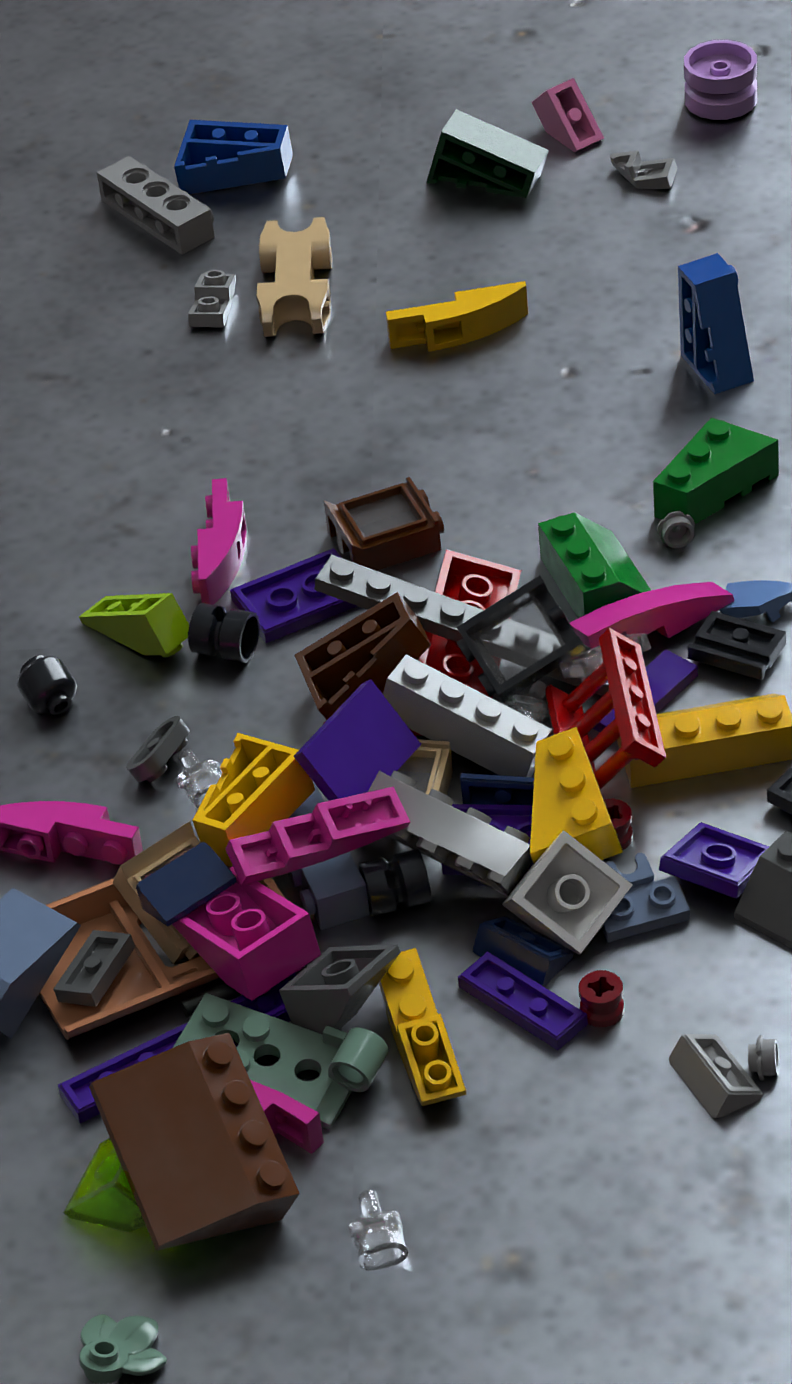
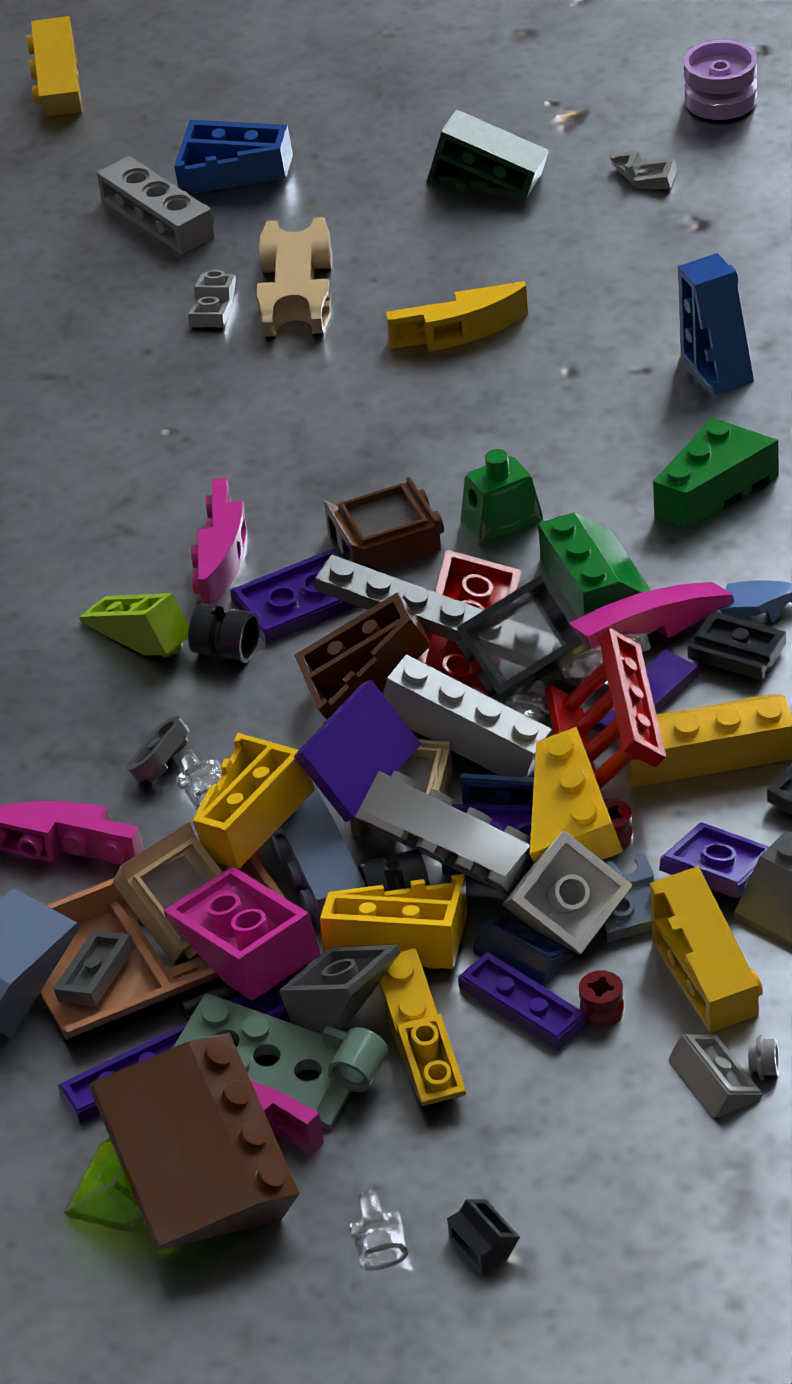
(46, 685): black head -> none
(54, 66): none -> yellow wedge
(119, 1348): sand green plate -> none
(184, 884): dark blue slope -> none
(317, 836): dark pink slope -> none
(413, 917): none -> yellow wedge
(482, 1234): none -> black piece
(498, 498): none -> green torso
(567, 116): bright pink slope -> none
(681, 535): light grey plate -> none
(702, 950): none -> yellow wedge

